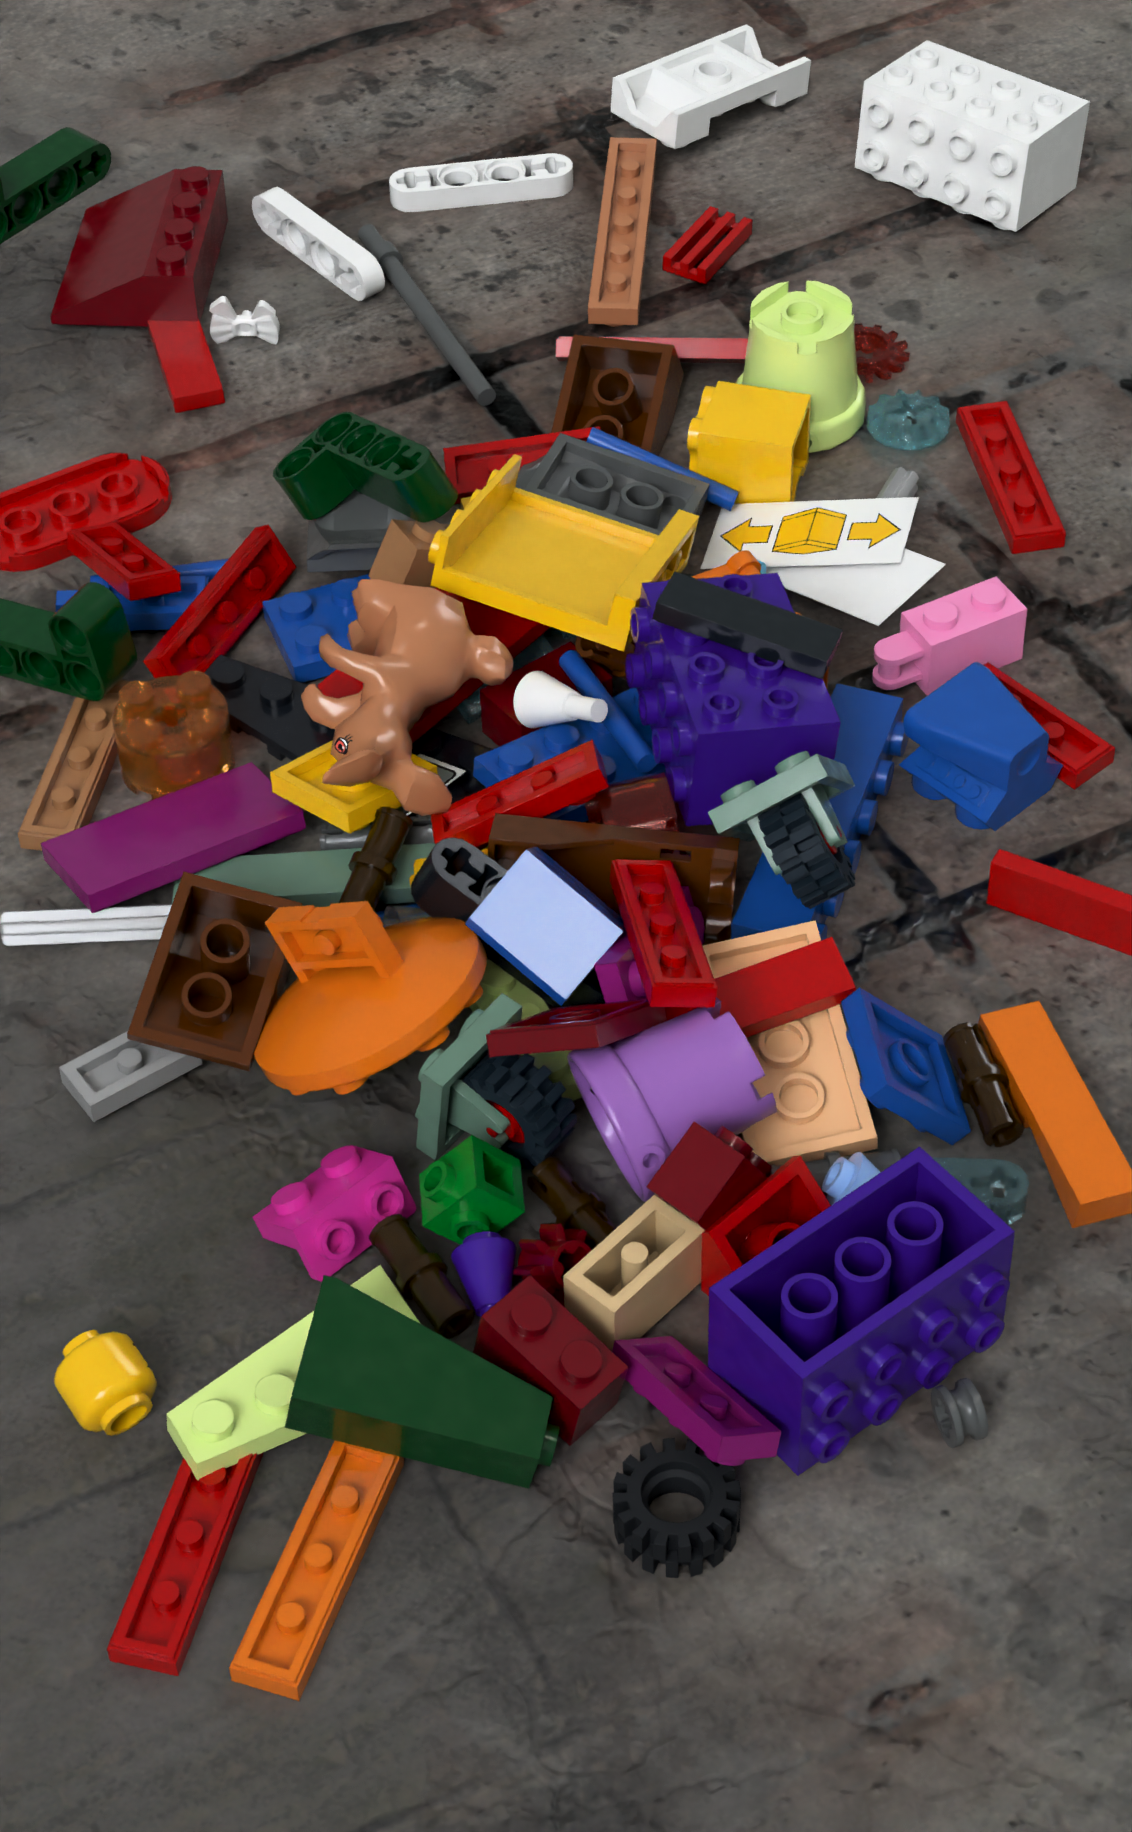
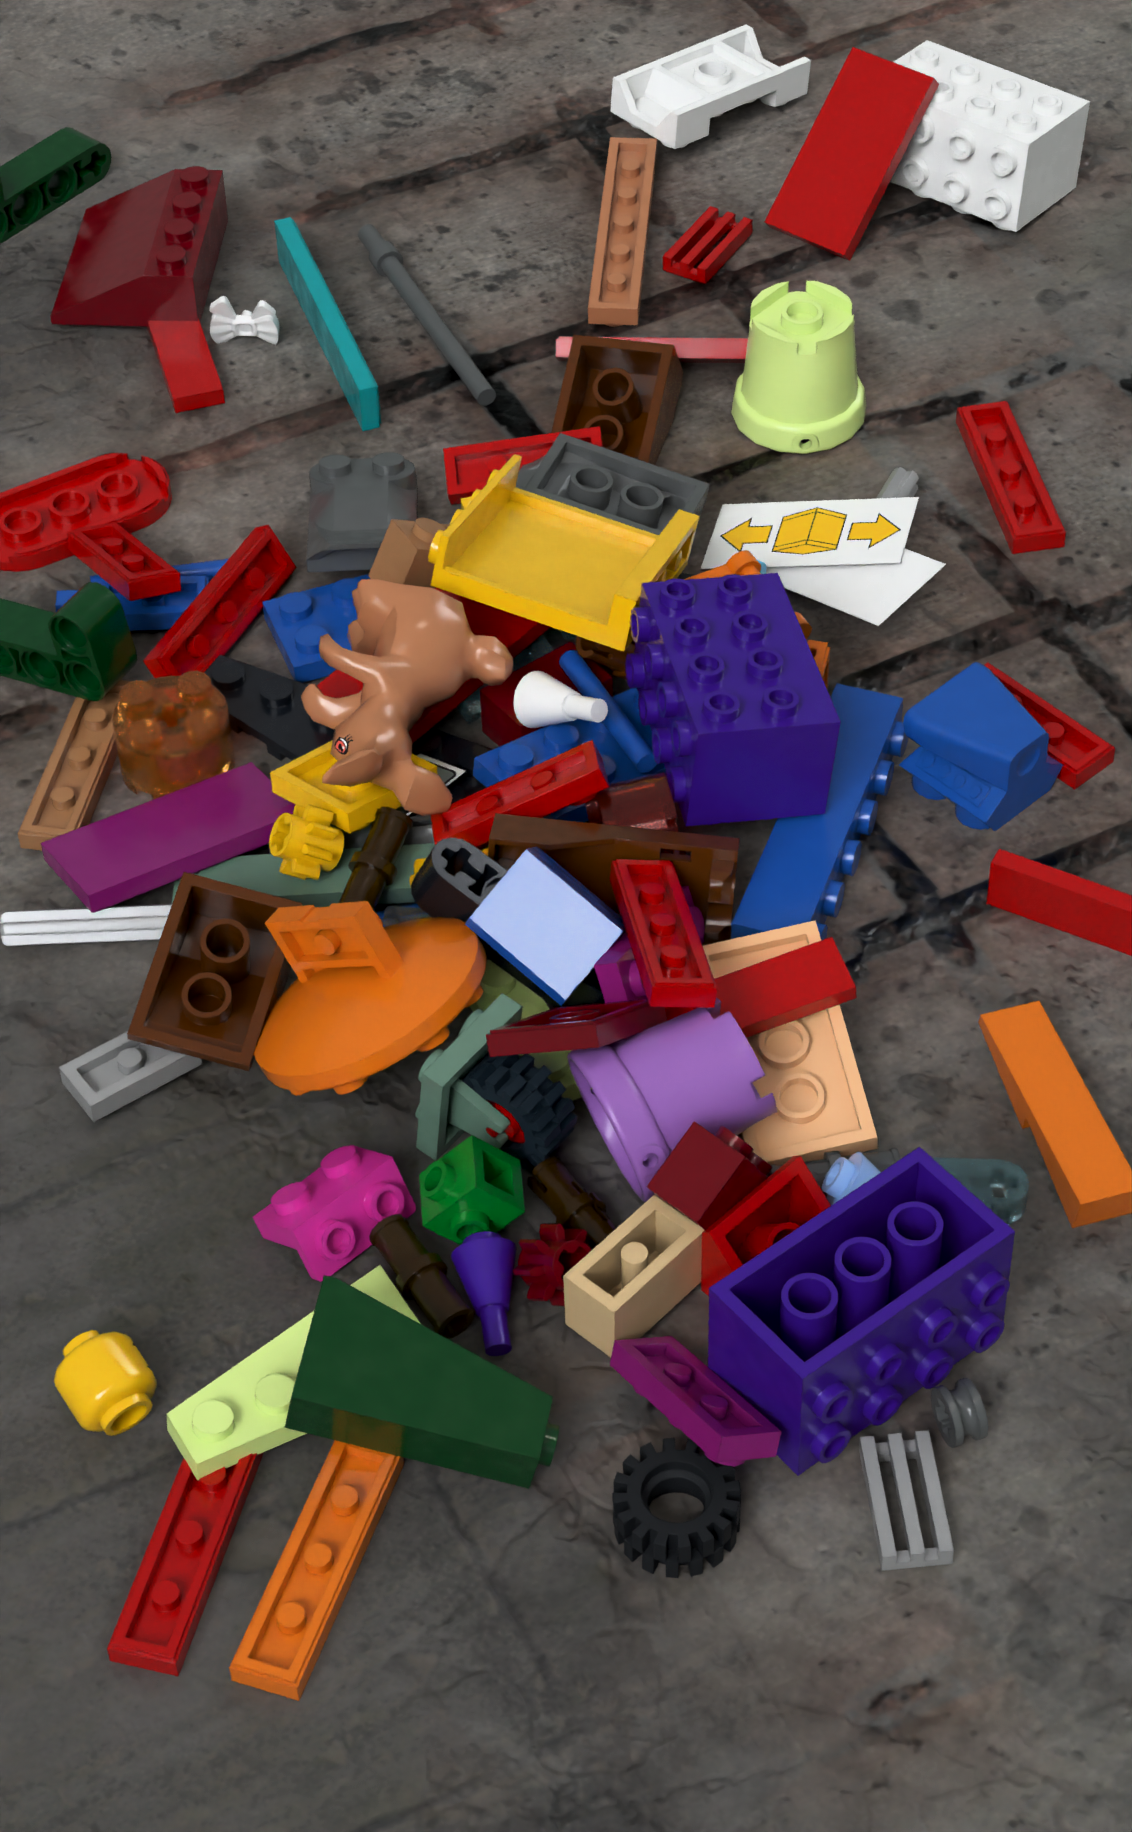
(306, 842): none -> yellow gear
(318, 243): white beam -> none
(328, 324): none -> teal tile
(364, 457): dark green beam -> none
(528, 176): white beam -> none
(554, 1352): dark red brick -> none
(717, 493): blue bar -> none
(747, 624): black tile -> none
(751, 440): yellow piece -> none
(794, 824): plate -> none
(851, 153): none -> red tile
(887, 354): clear red gear -> none
(891, 427): clear light blue gear -> none
(898, 1452): none -> light grey tile
(904, 1067): blue plate -> none
(951, 634): bright pink brick -> none
(983, 1084): dark brown pin -> none

